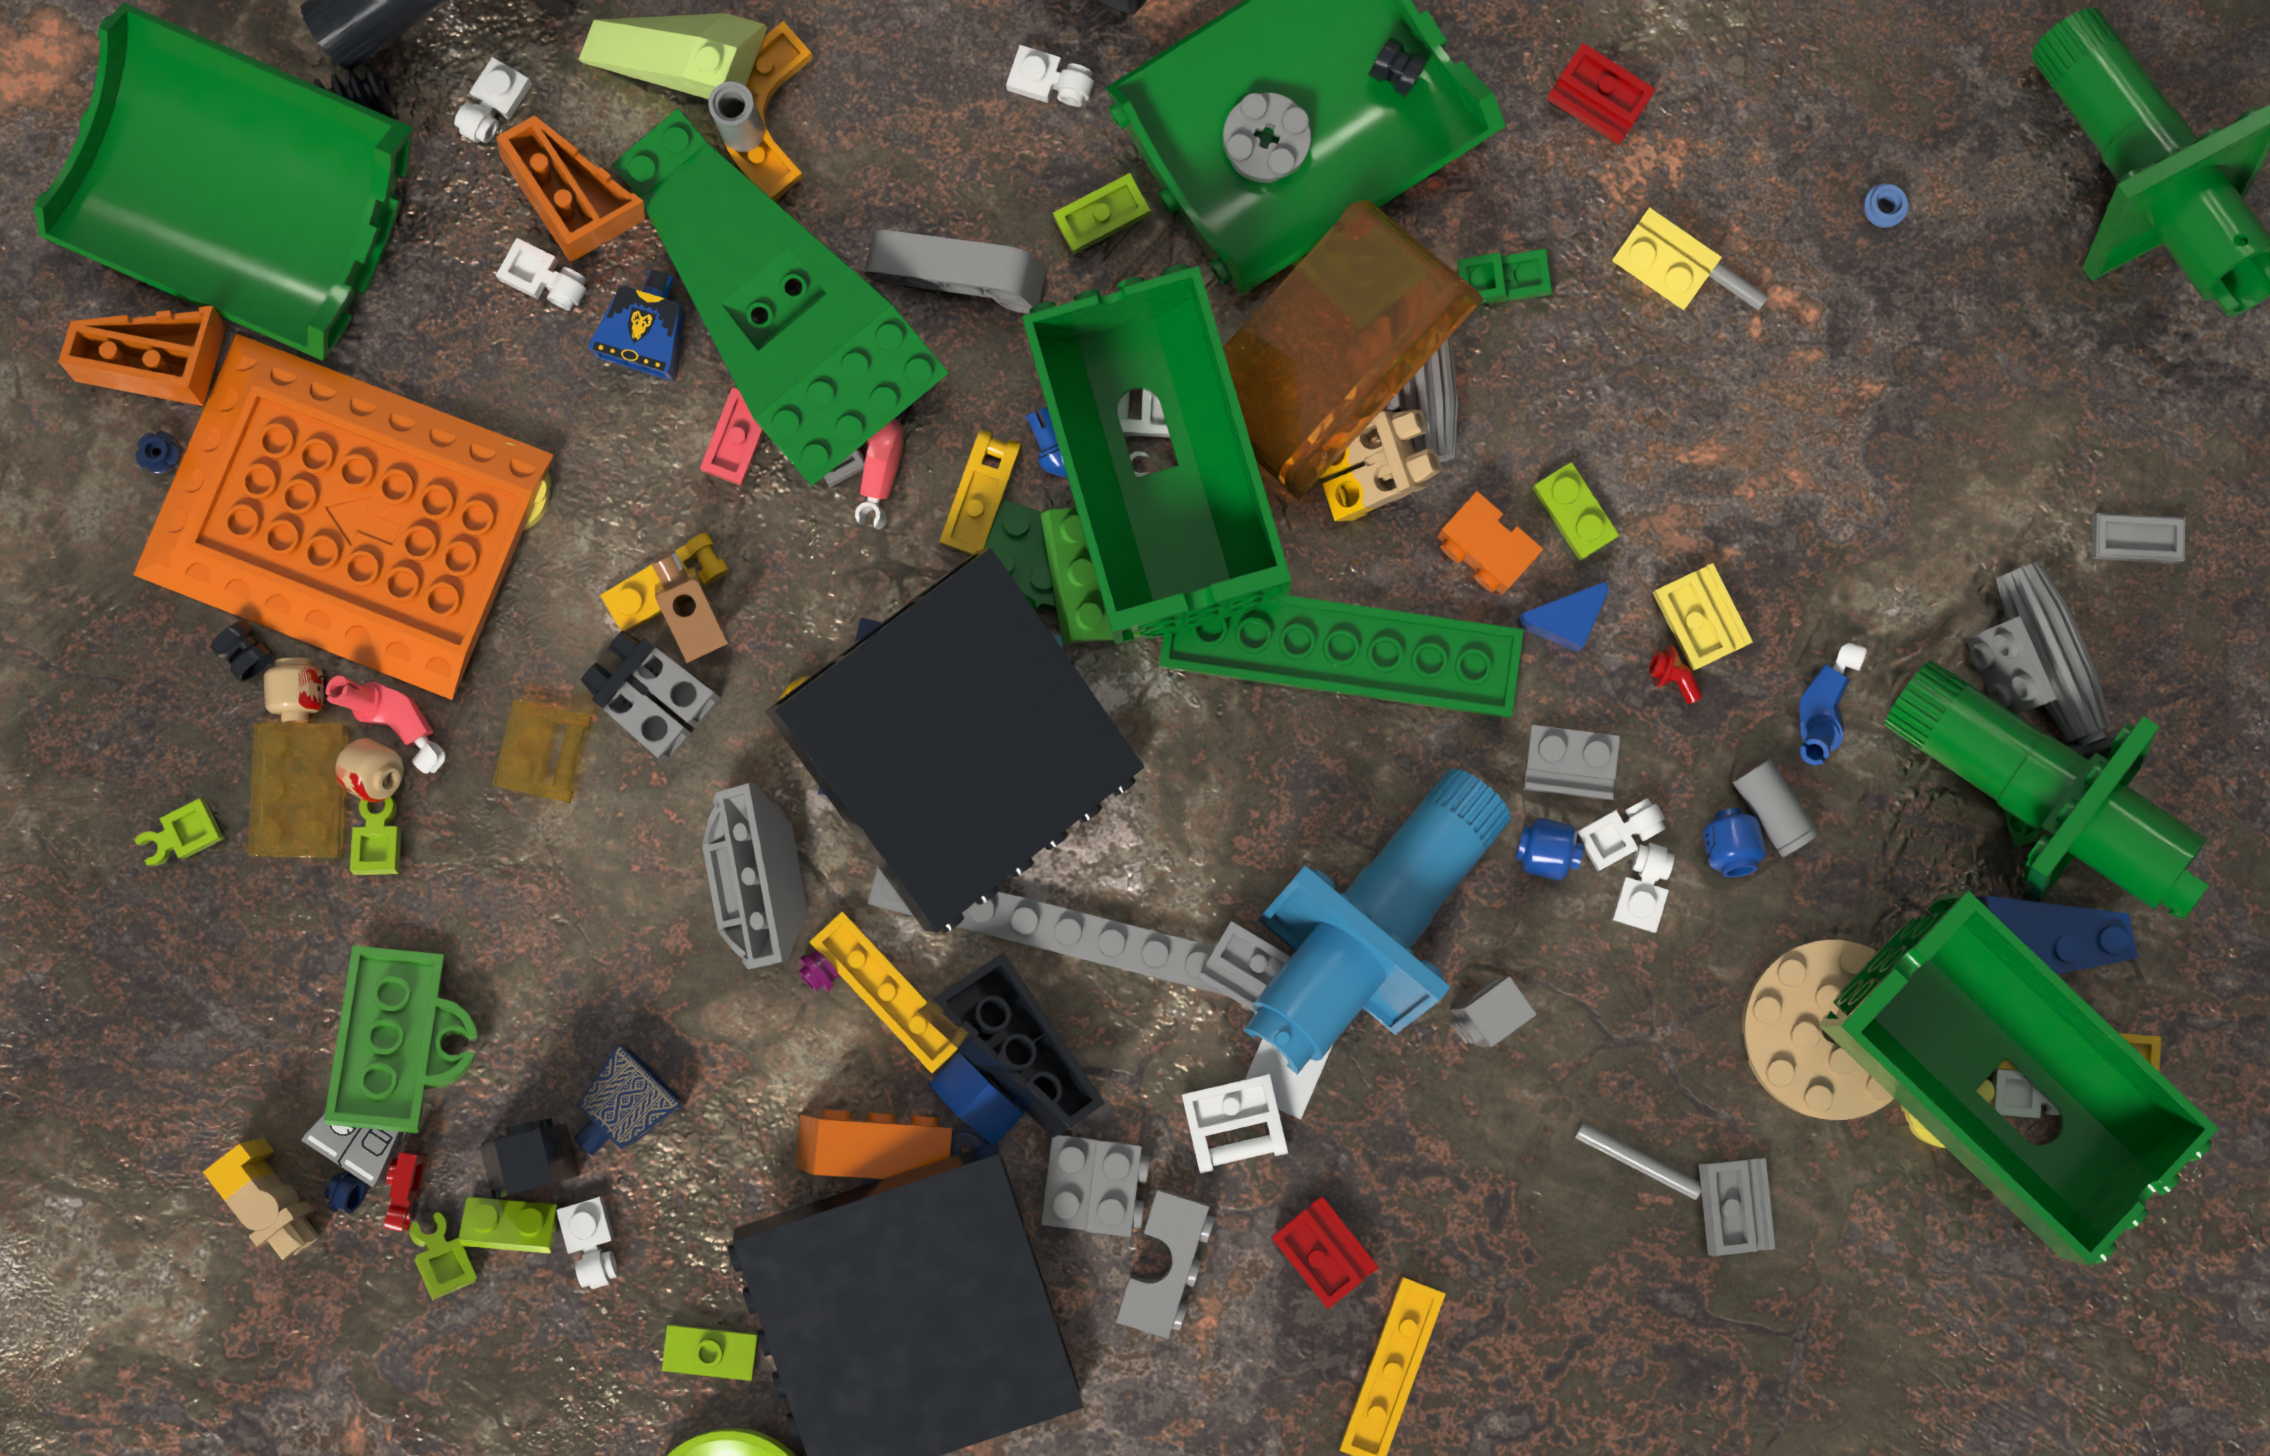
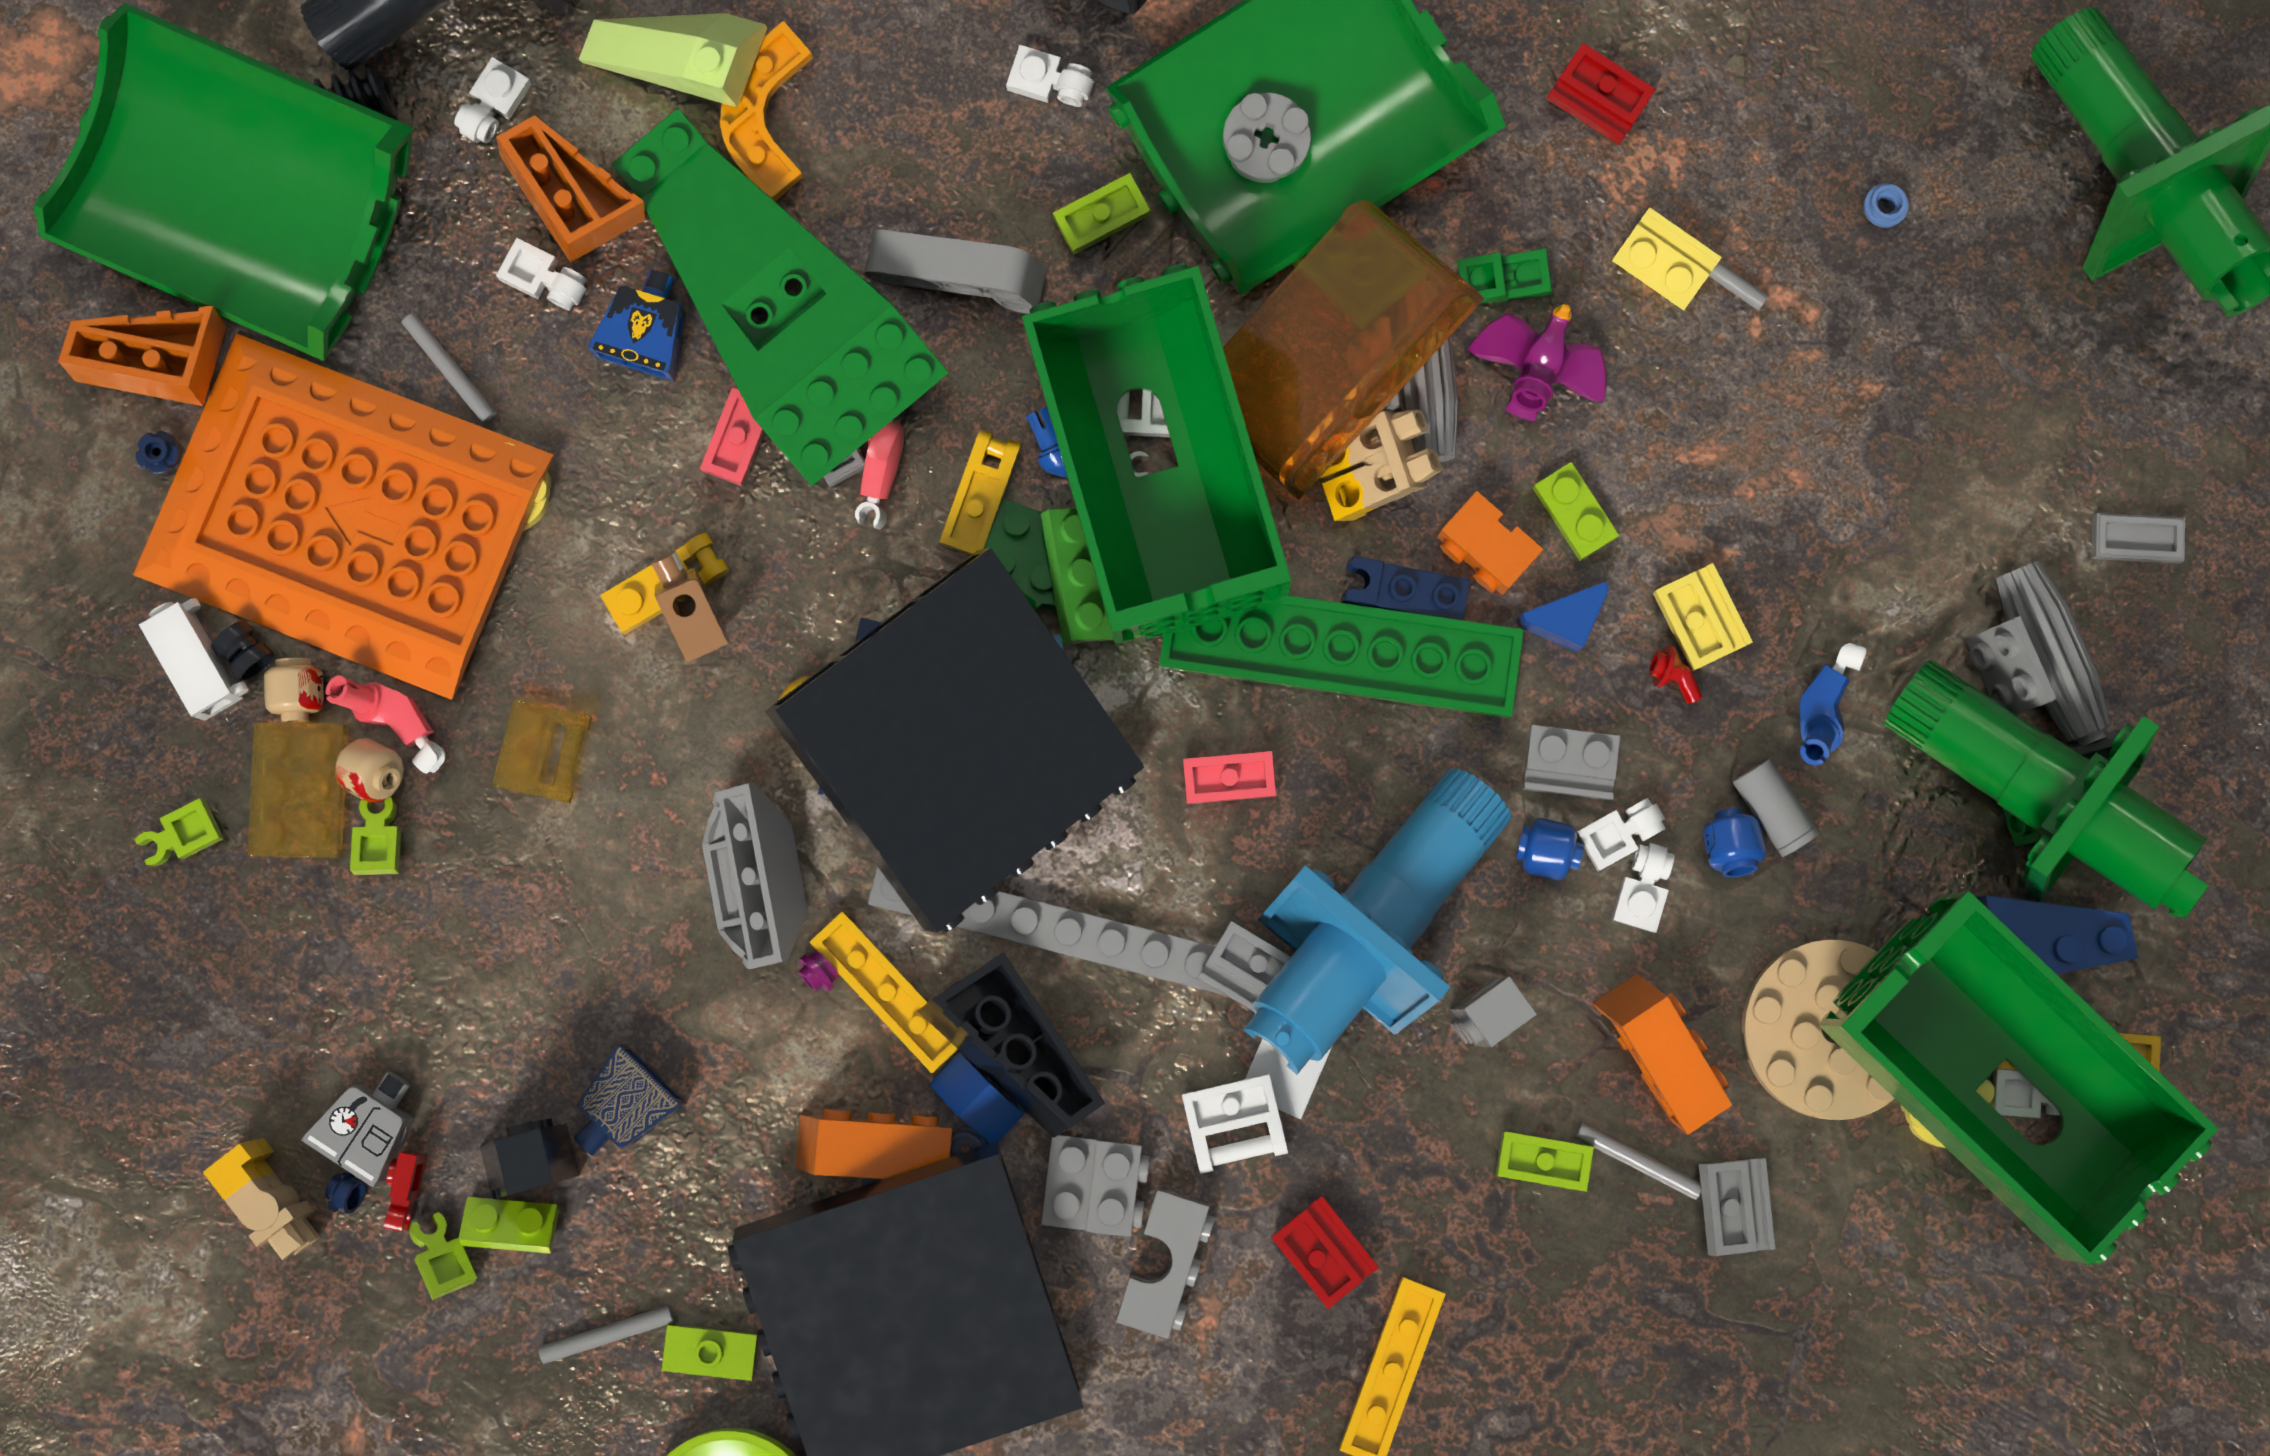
(189, 660): none -> white brick
(393, 1040): bright green plate -> none
(449, 368): none -> light grey bar
(585, 1228): white plate -> none
(606, 1334): none -> light grey bar
(636, 687): light grey hips -> none
(736, 116): light grey pin -> none
(1229, 777): none -> coral plate
(1398, 67): black wheel -> none
(1407, 589): none -> dark blue plate
(1542, 360): none -> magenta animal
(1544, 1161): none -> lime plate
(1666, 1052): none -> orange wedge

